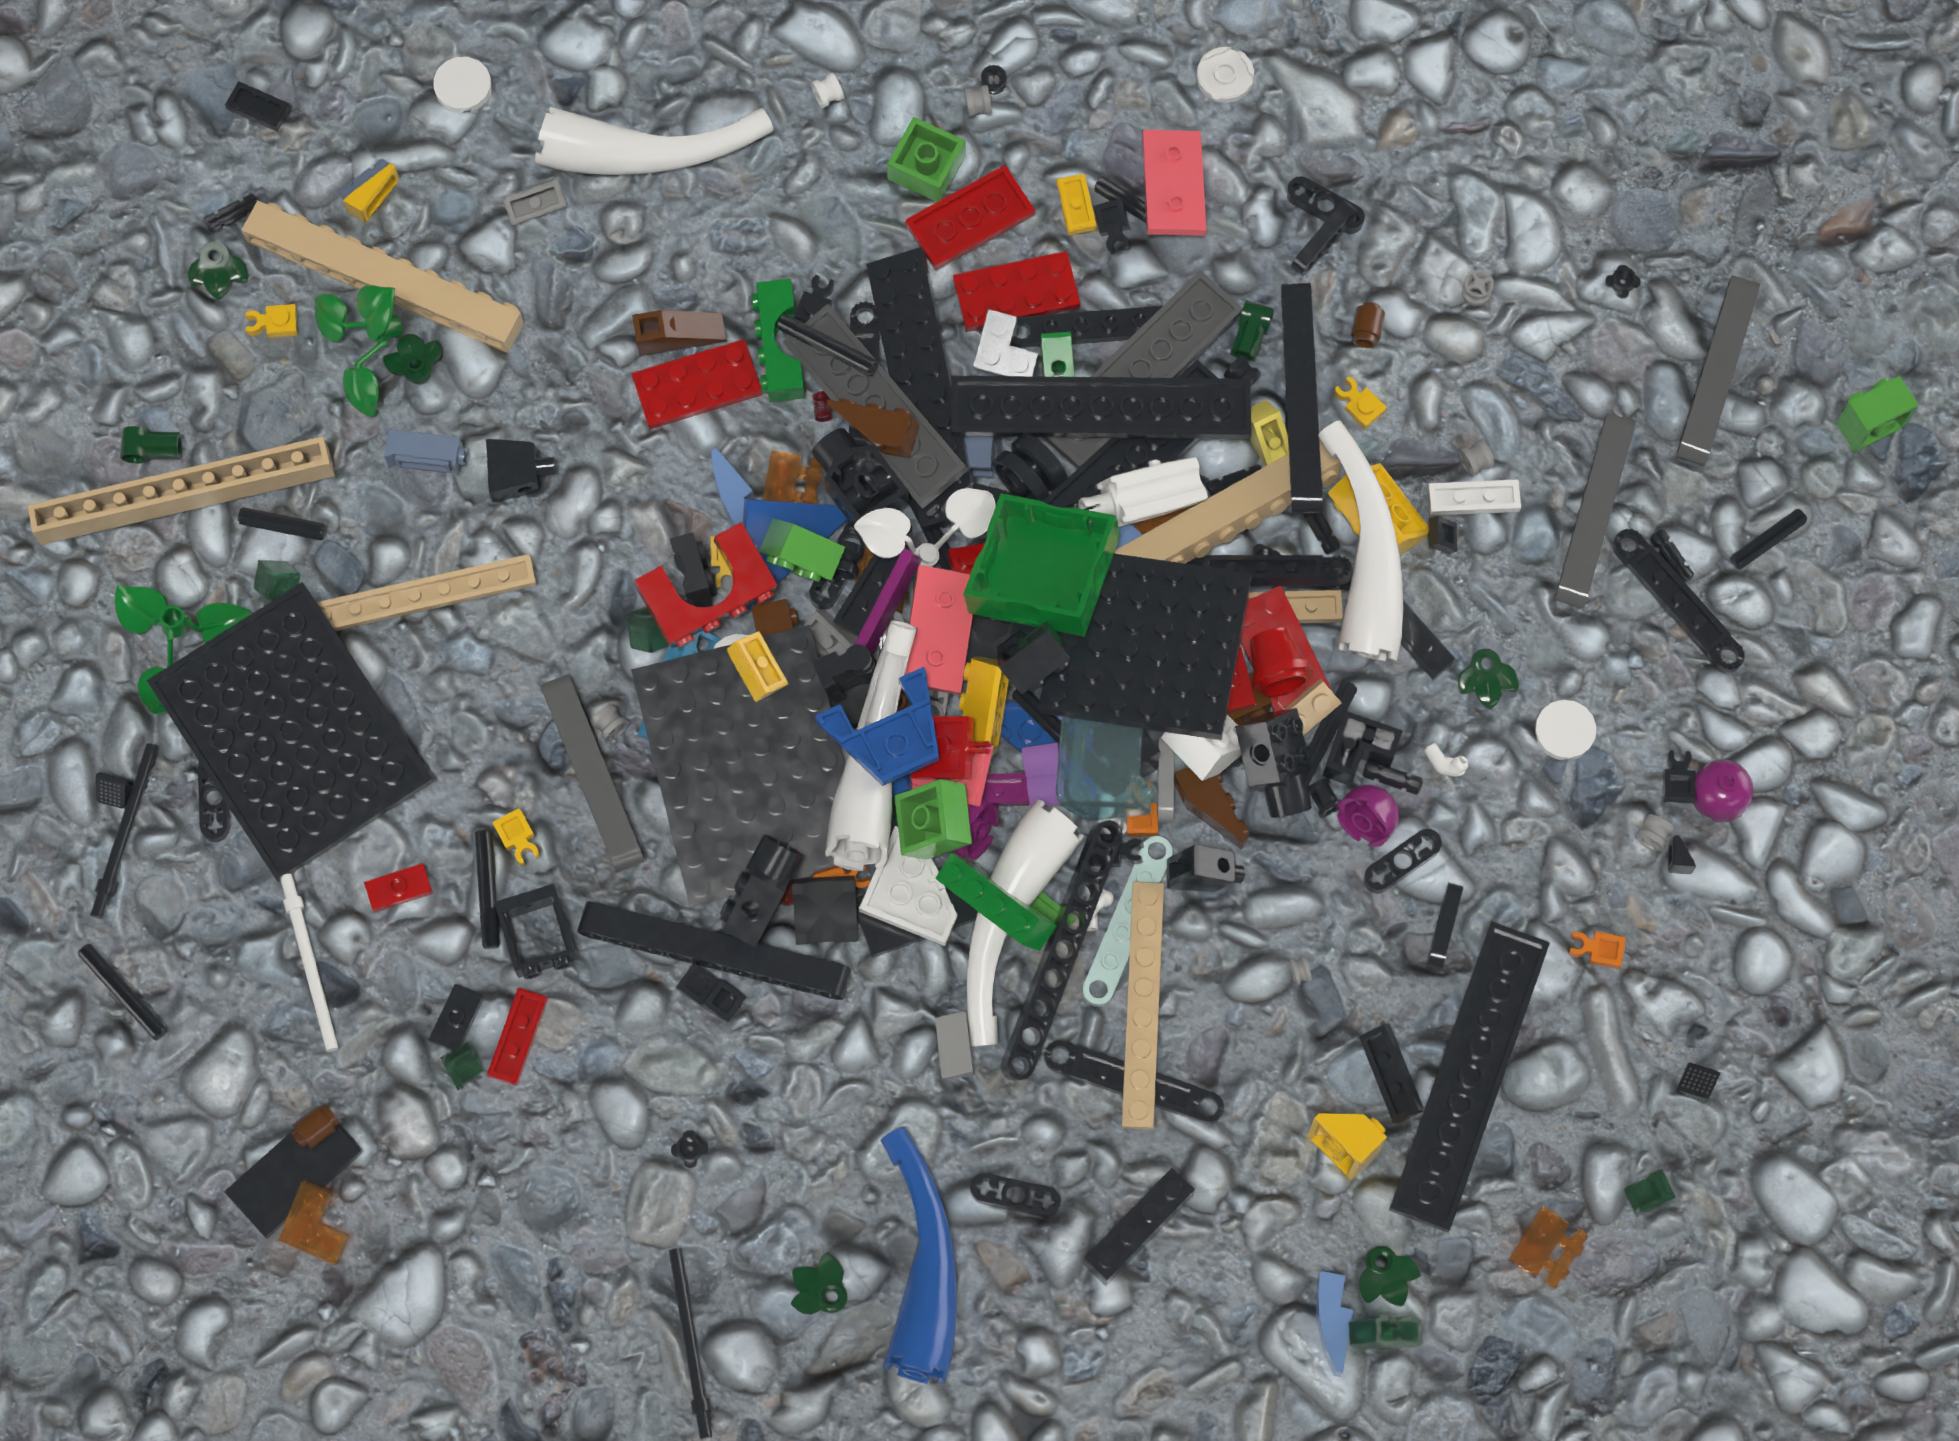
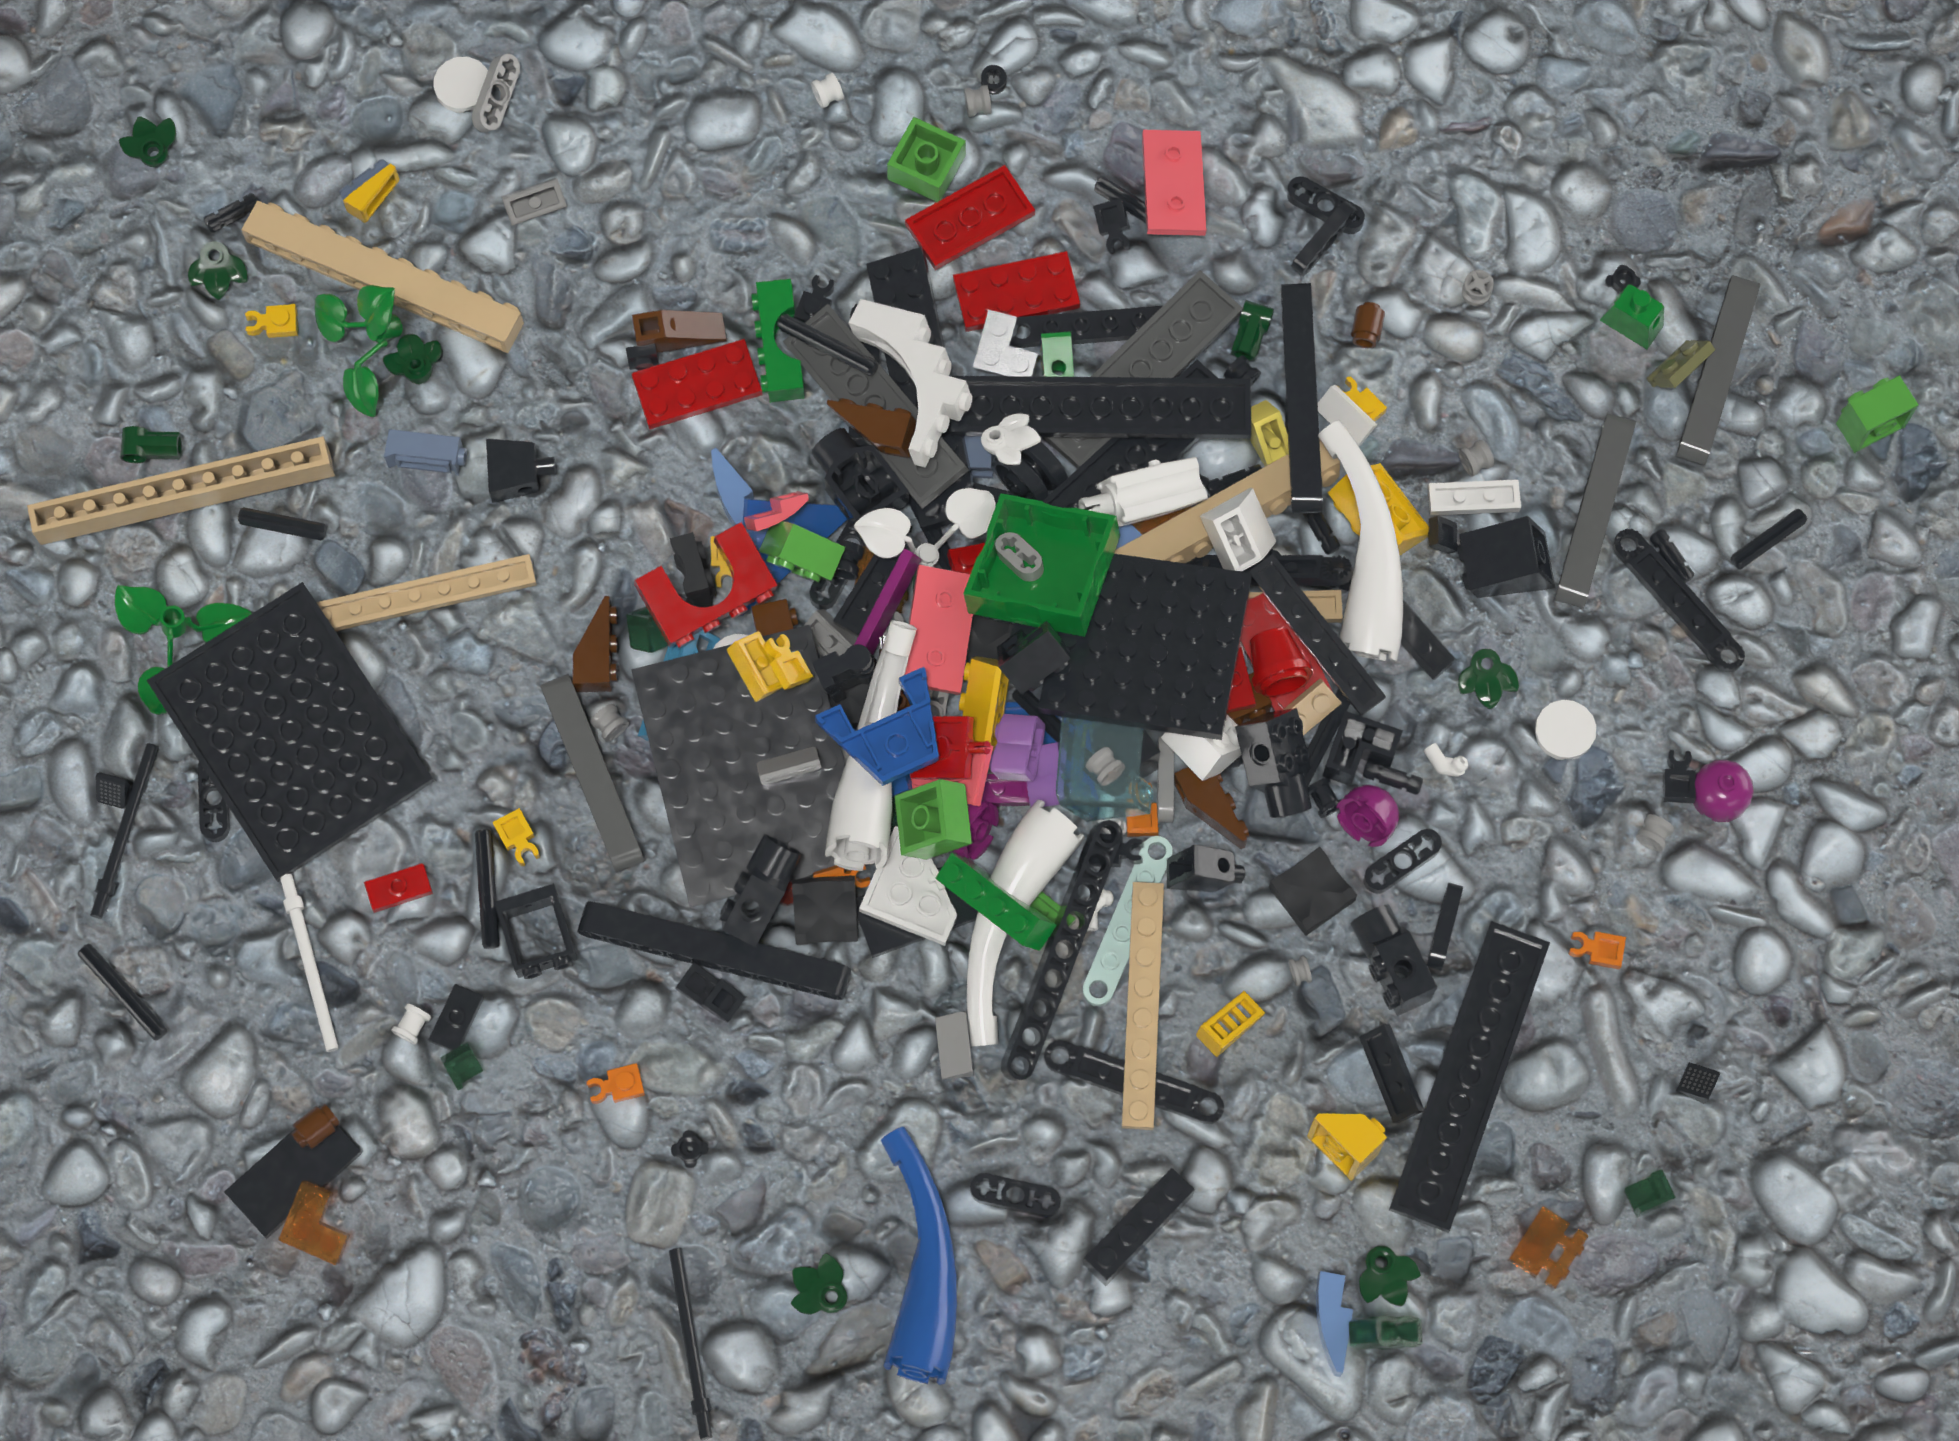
(149, 138): none -> dark green plate
(258, 106): black plate -> none
(275, 578): clear green panel -> none
(411, 1023): none -> white bush
(486, 101): none -> light grey beam
(517, 1037): red tile -> none
(593, 656): none -> reddish brown slope
(598, 147): white brick -> none
(622, 1084): none -> orange plate
(642, 357): none -> black plate
(782, 508): none -> coral slope
(783, 475): clear orange plate -> none
(787, 665): none -> yellow plate
(788, 765): none -> light grey slope
(820, 413): dark red piece -> none
(906, 339): none -> white arch
(1012, 438): none -> white plate
(1015, 560): none -> light grey beam
(1017, 747): none -> medium lavender brick
(1076, 204): yellow plate -> none
(1105, 766): none -> light grey wheel
(1216, 1037): none -> yellow slope
(1225, 75): white tile -> none
(1239, 531): none -> white slope
(1312, 891): none -> black brick
(1317, 635): none -> black plate
(1338, 406): none -> white tile
(1392, 952): none -> black brick
(1506, 559): none -> black slope
(1635, 316): none -> green torso
(1679, 857): black slope -> none
(1680, 363): none -> olive plate

